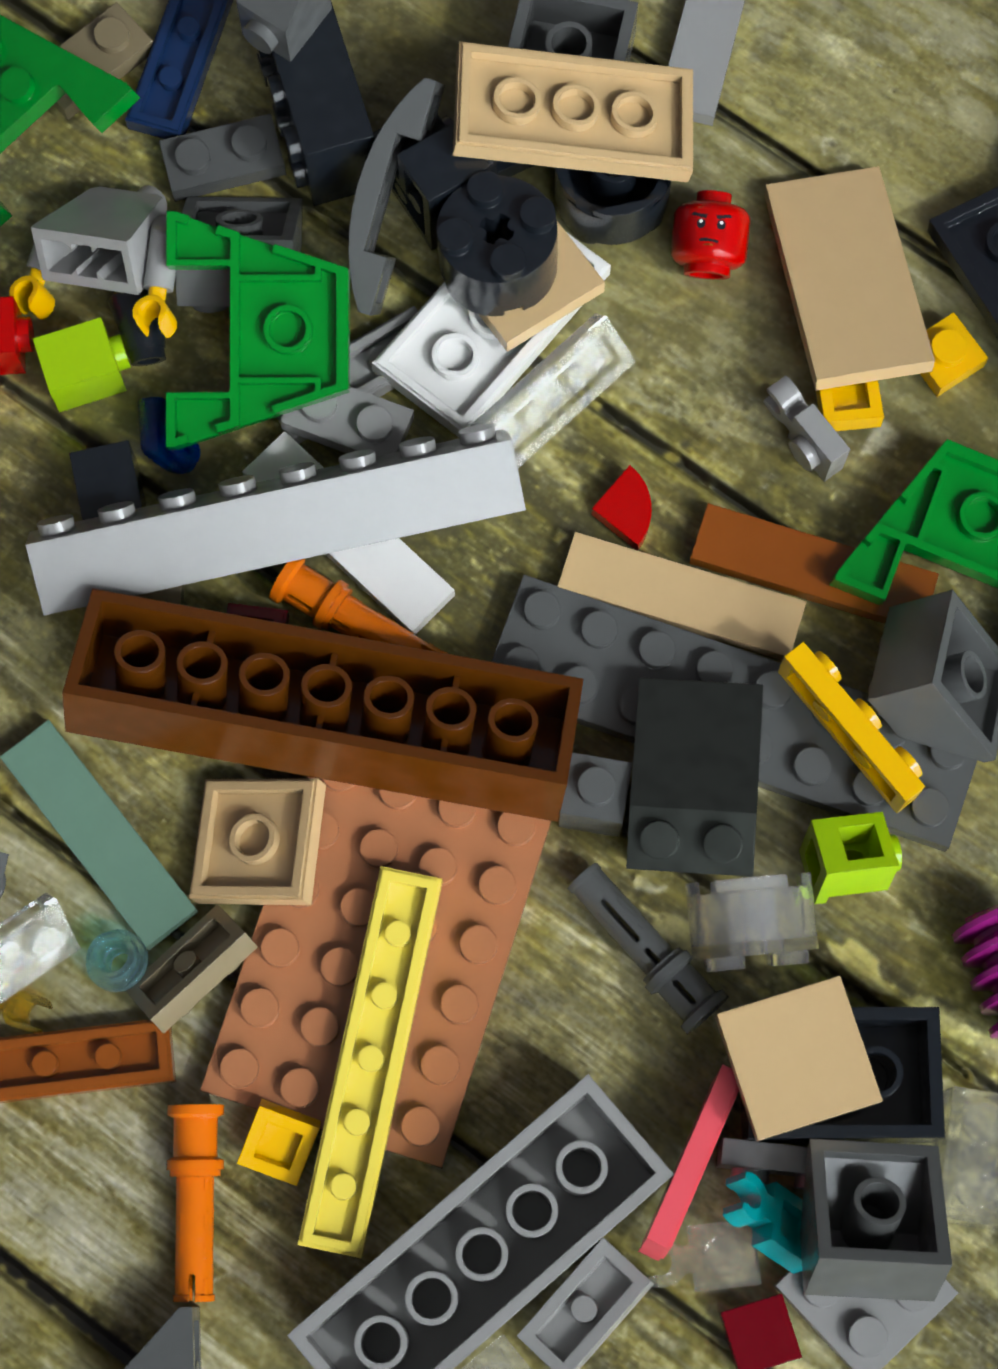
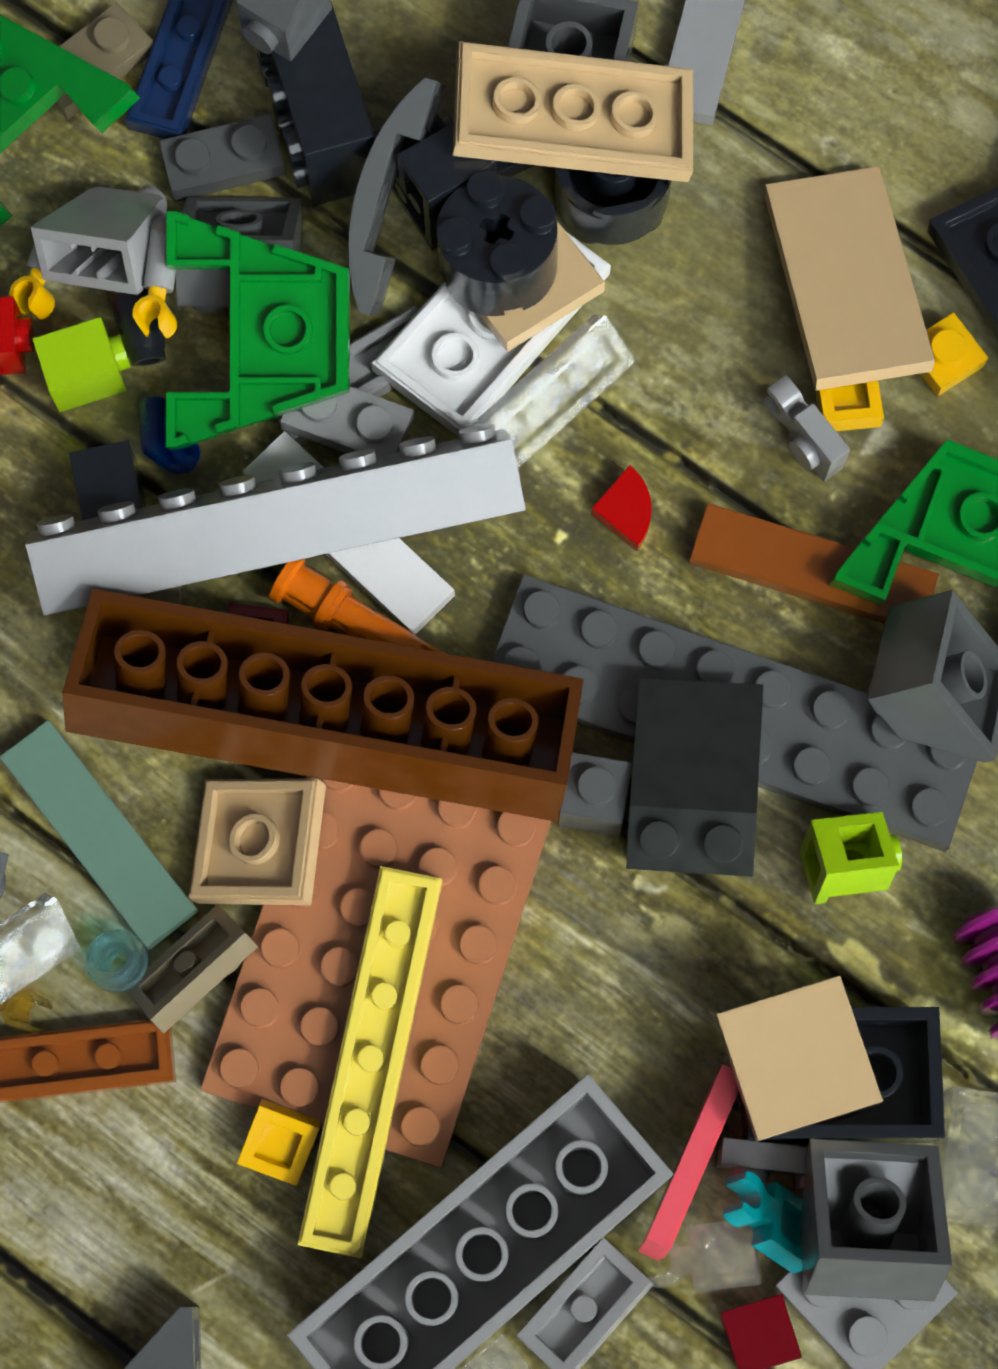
(194, 1166): orange pin -> none
(596, 889): dark grey pin -> none
(683, 596): tan tile -> none
(710, 236): red head -> none
(752, 919): clear brick -> none
(852, 726): yellow plate -> none

